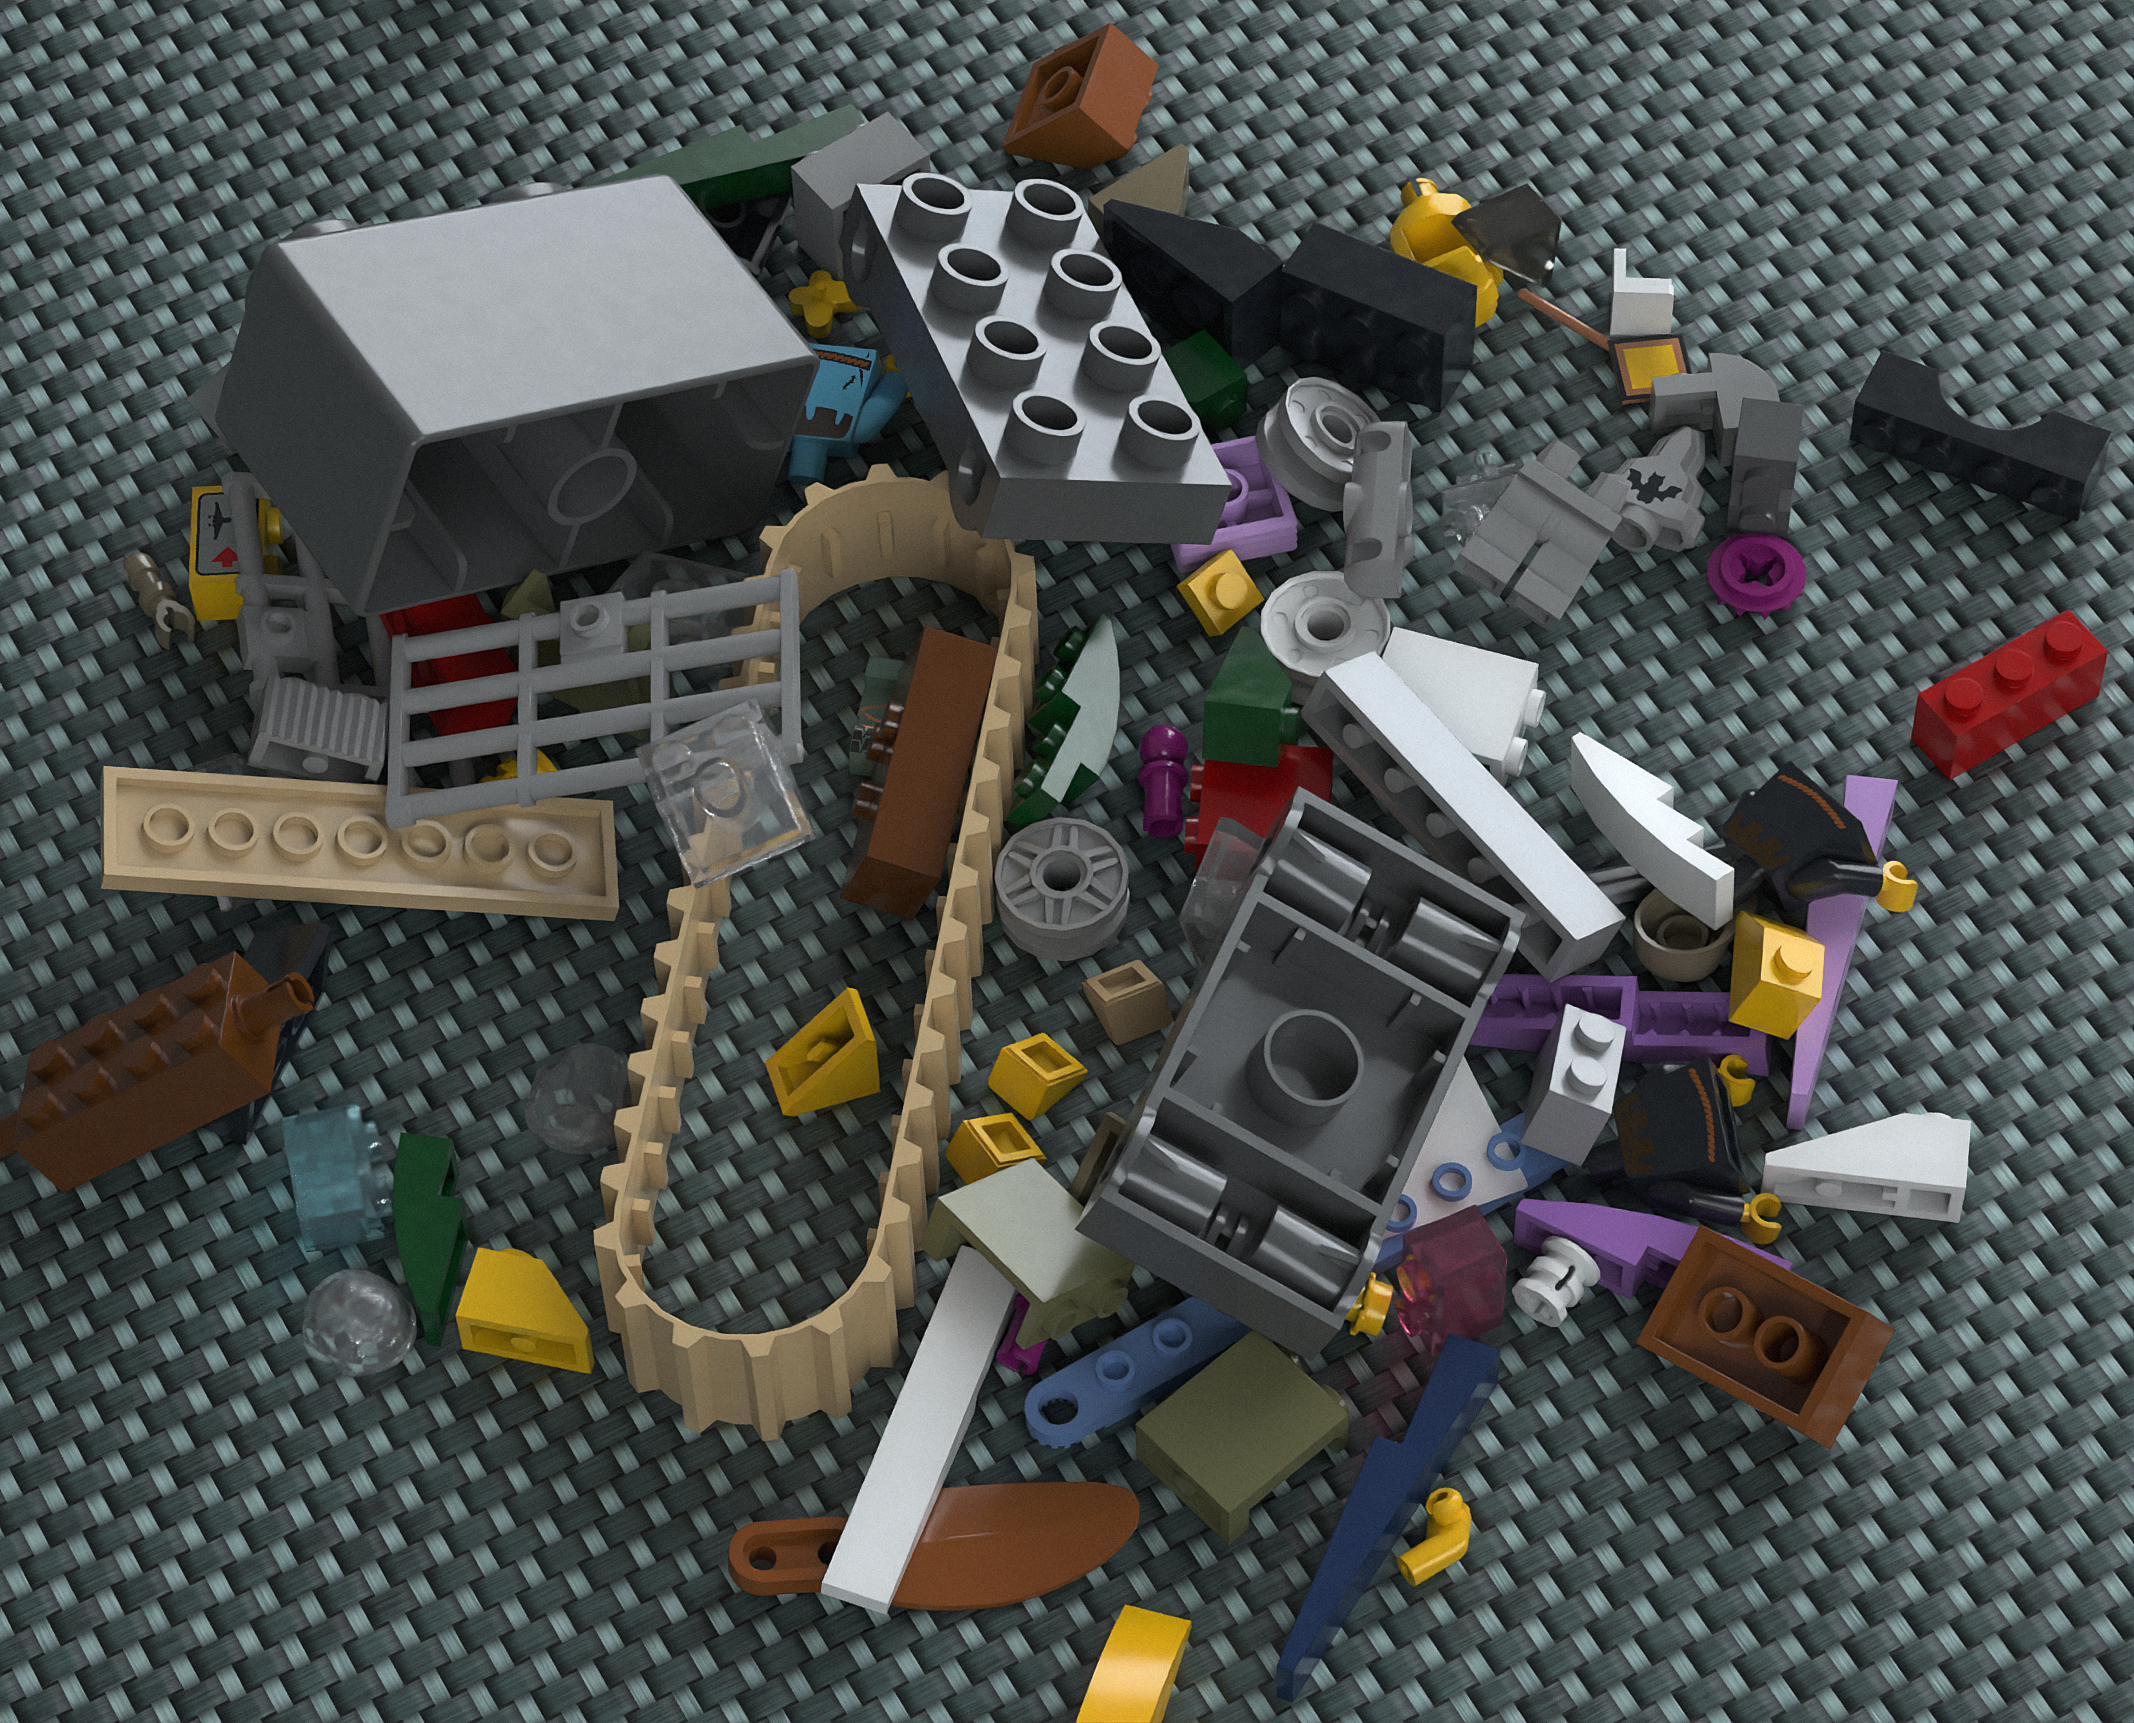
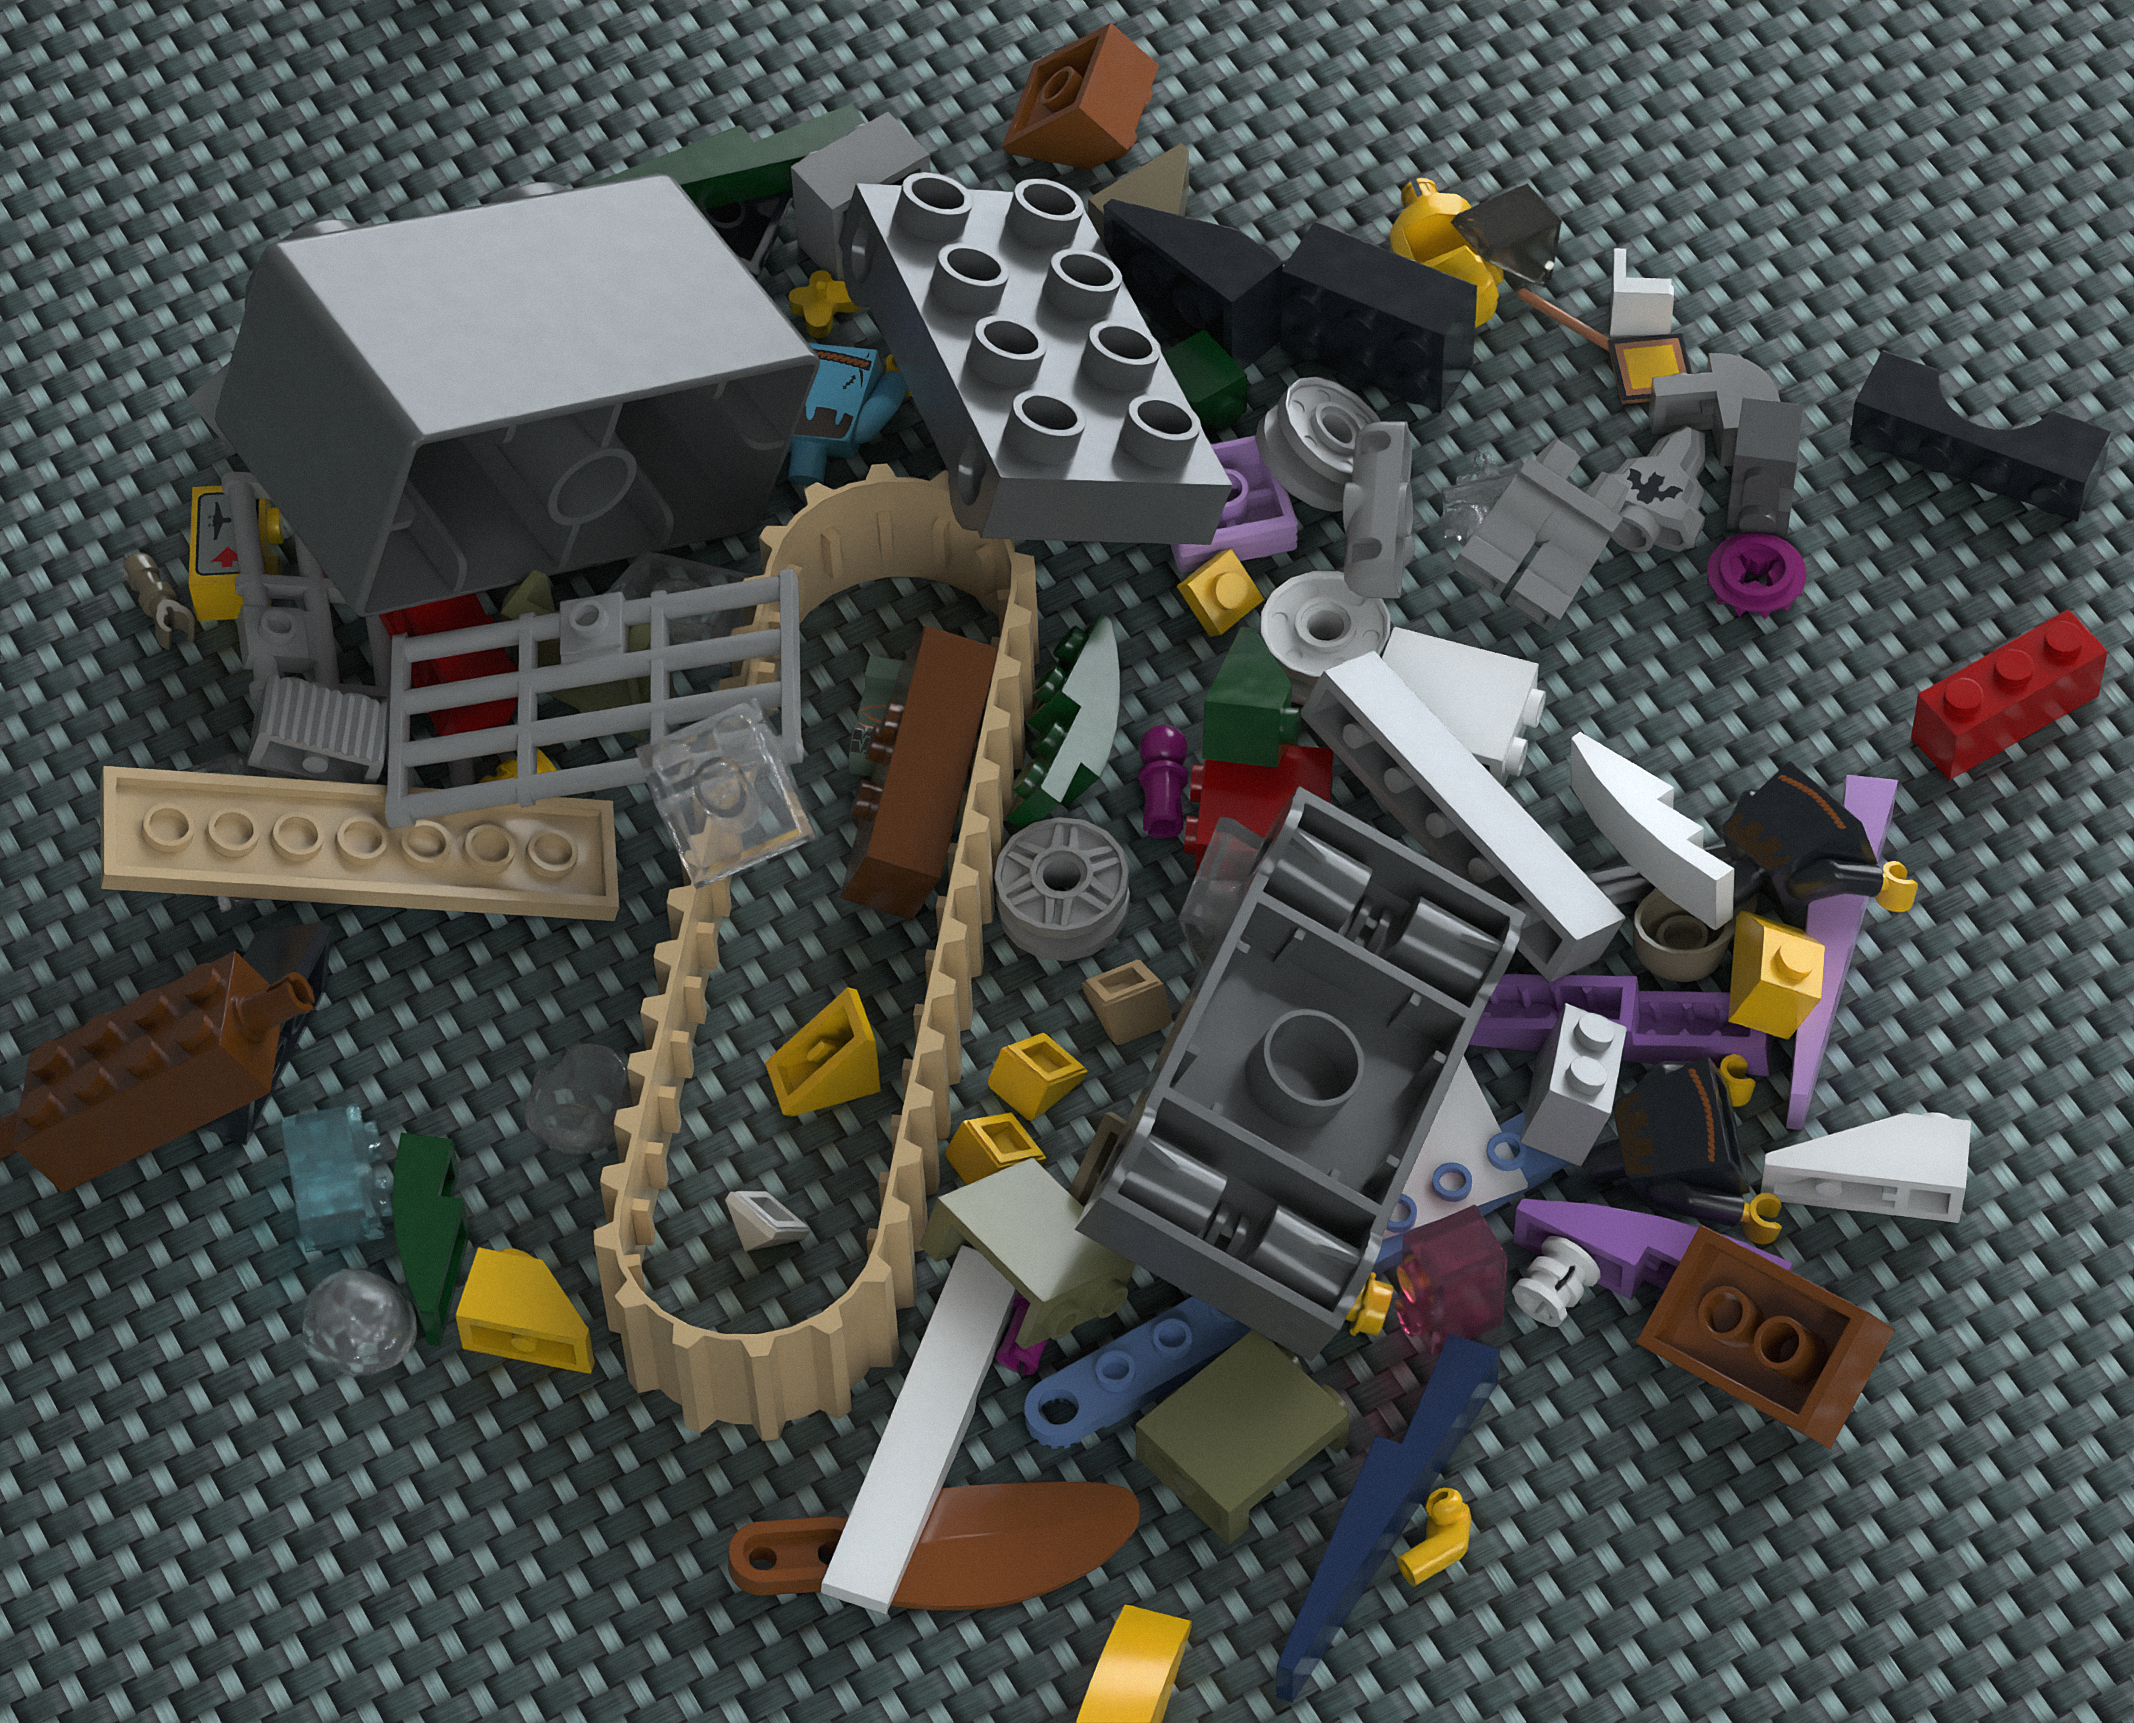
(763, 1220): none -> white slope

